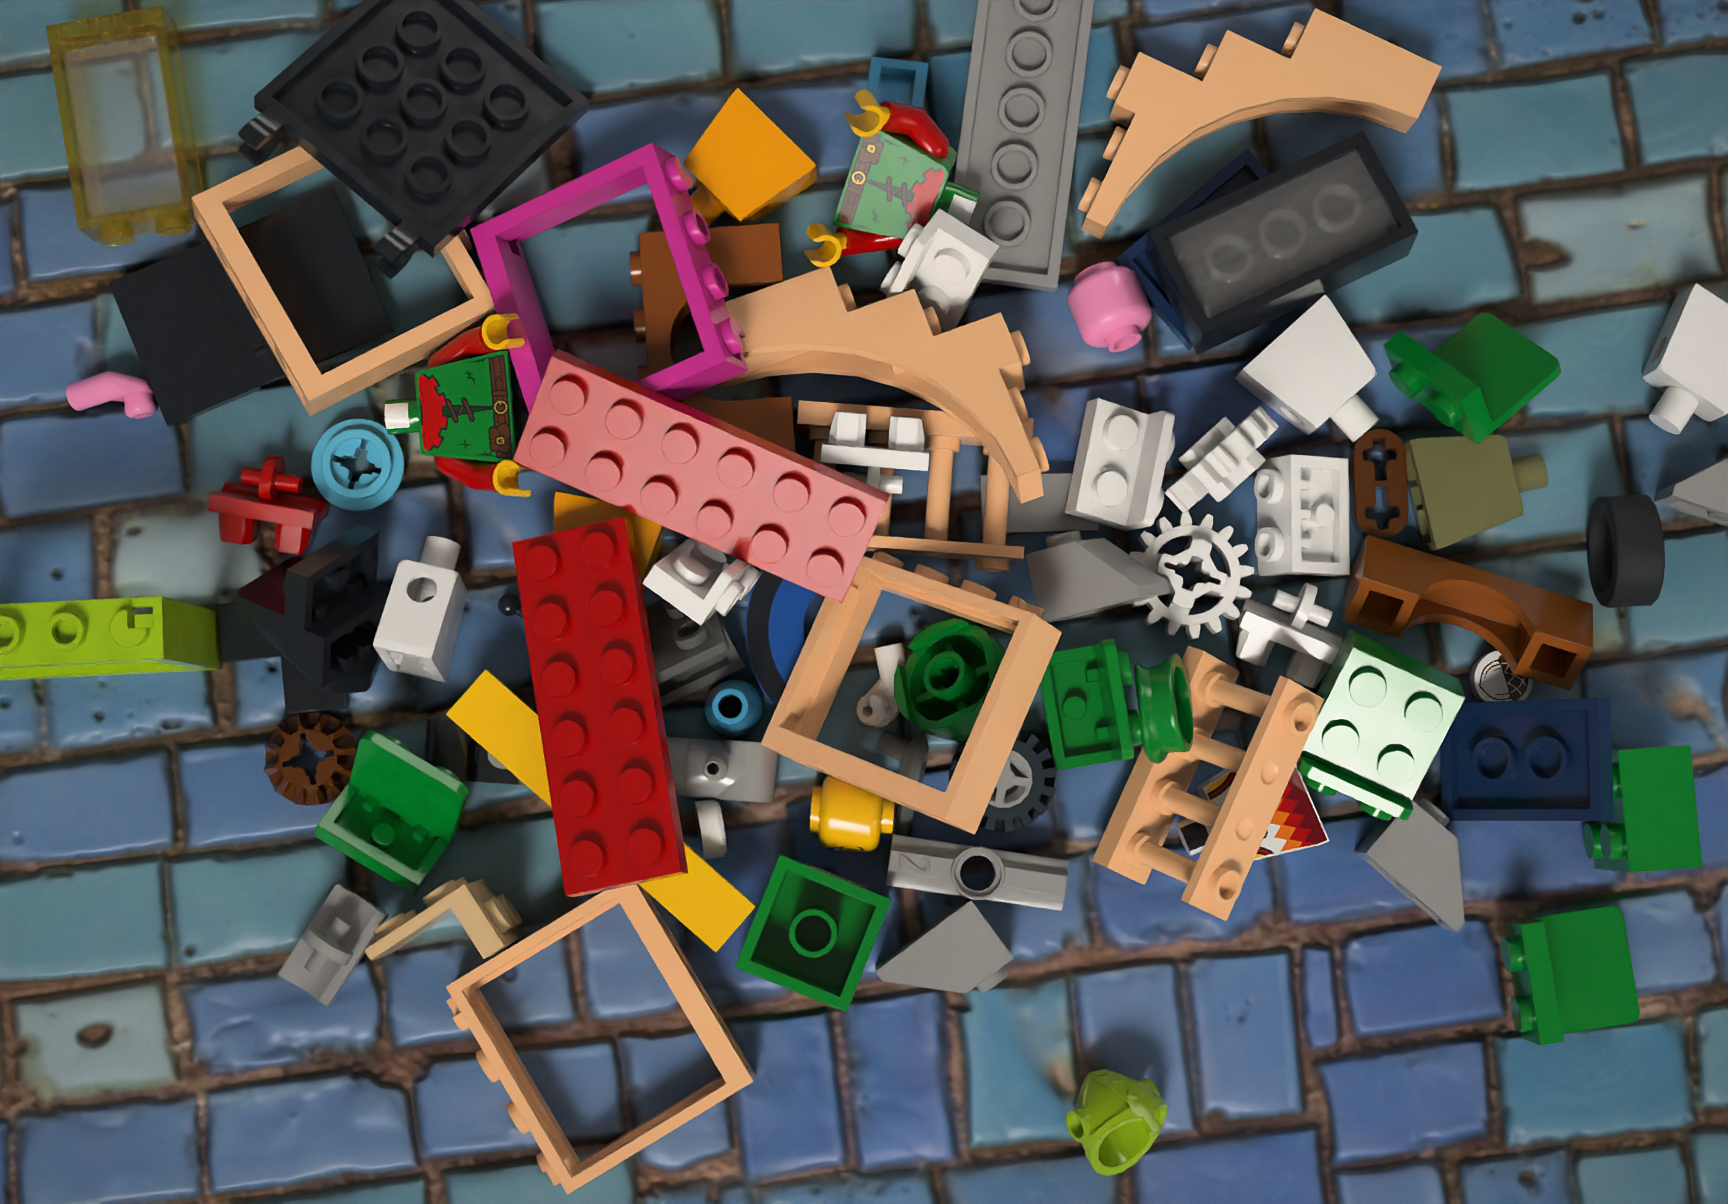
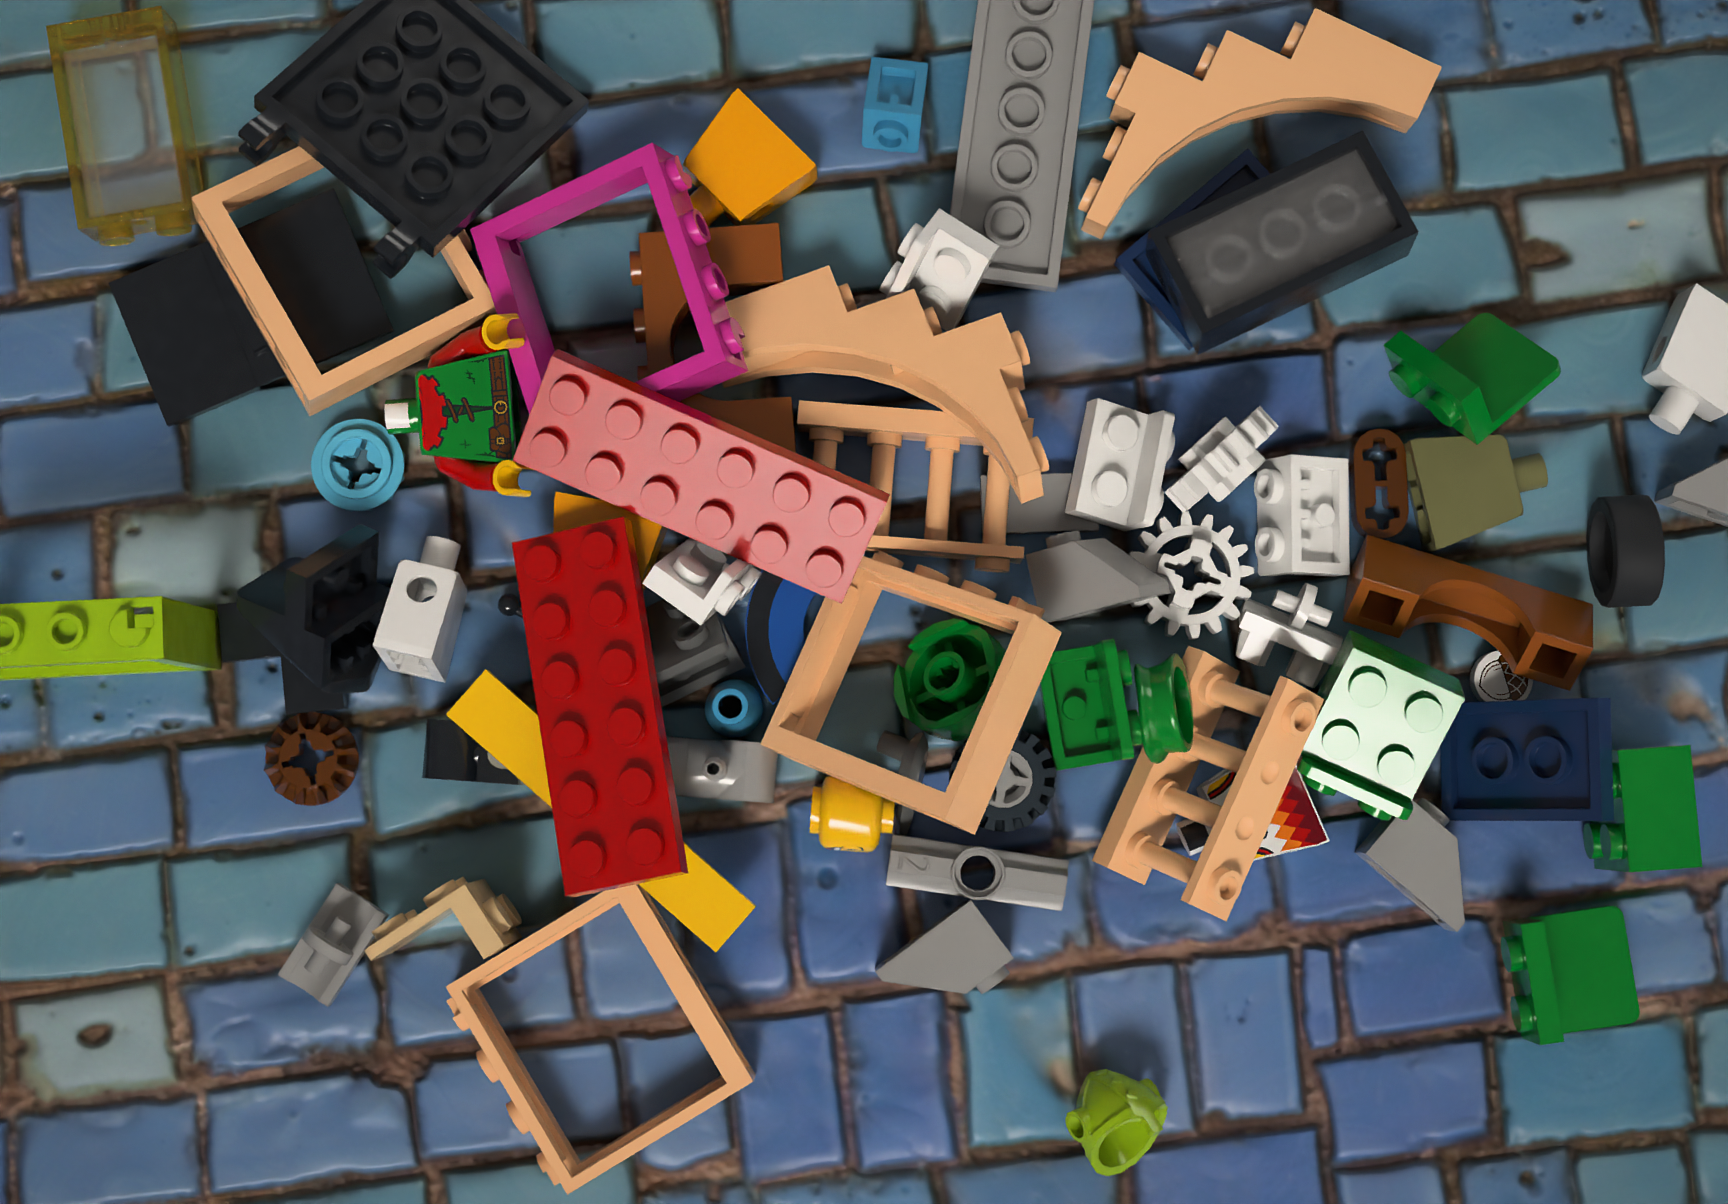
(113, 386): bright pink arm -> none
(243, 506): red hips -> none
(395, 812): green bracket -> none
(710, 828): white tile -> none
(813, 932): green brick -> none
(879, 705): white arm -> none
(892, 183): torso -> none
(903, 451): white hips -> none
(1109, 306): bright pink head -> none
(1314, 373): white torso -> none

